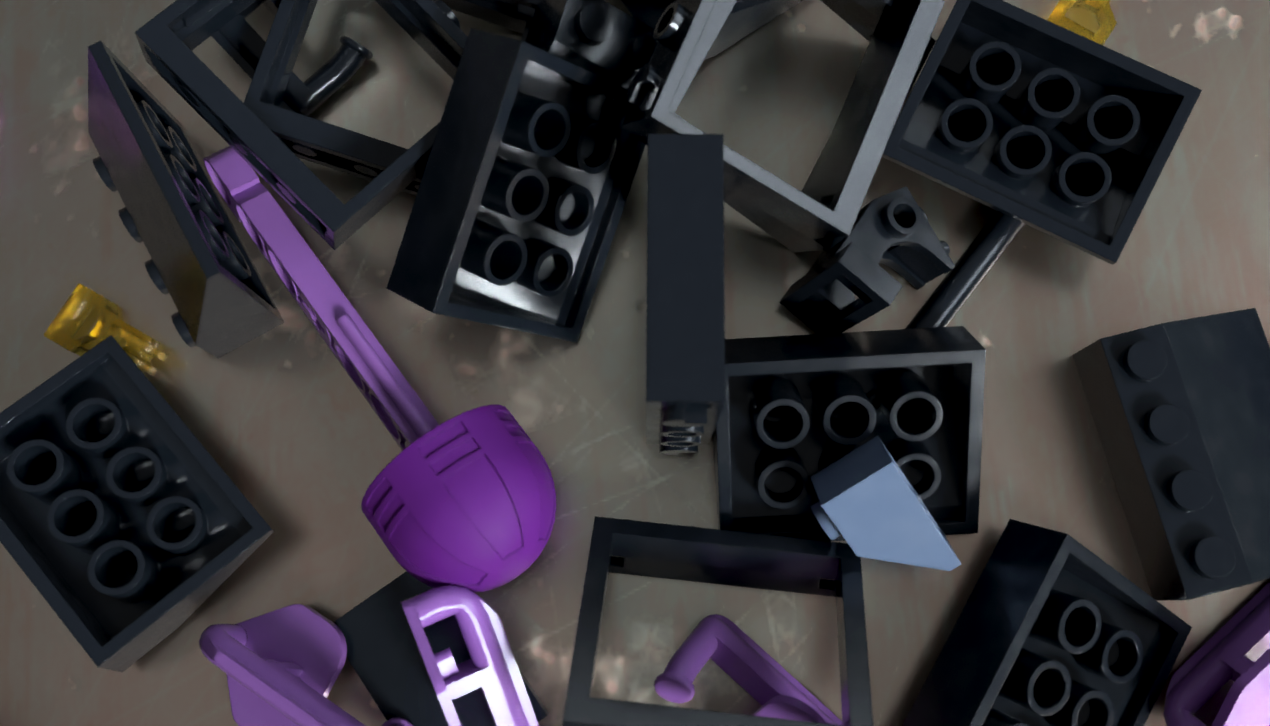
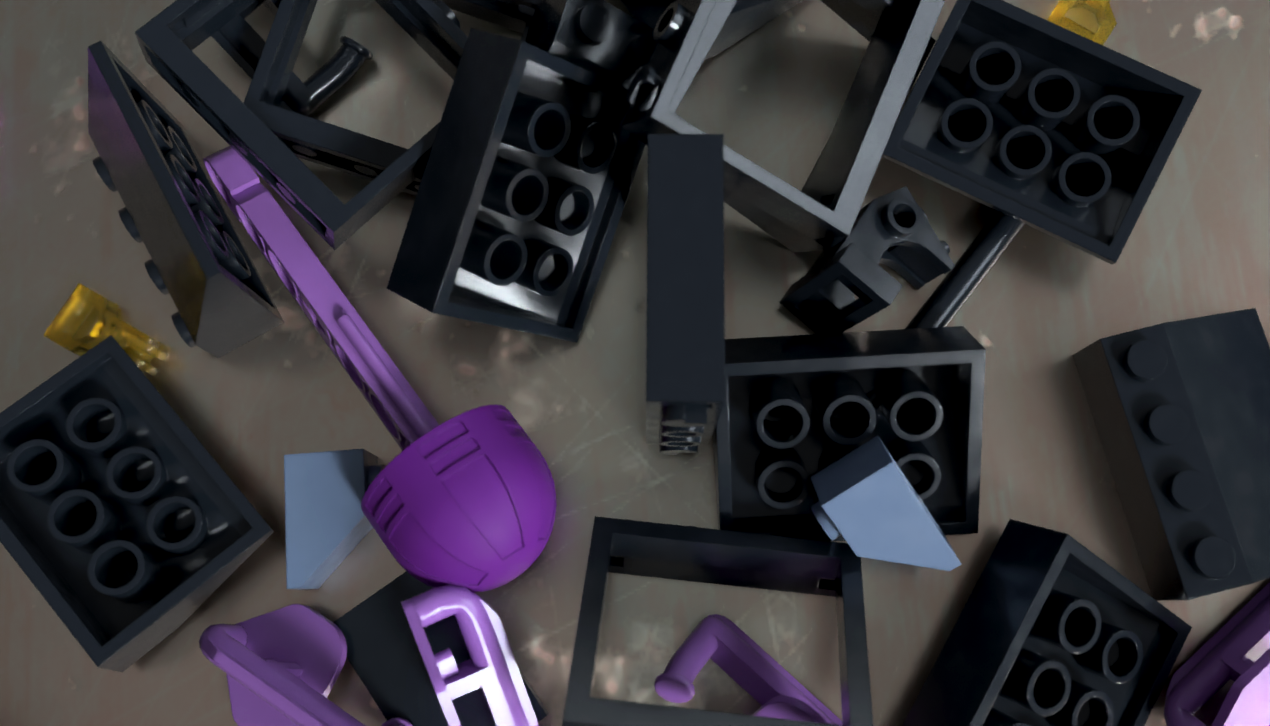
(324, 511): none -> sand blue slope

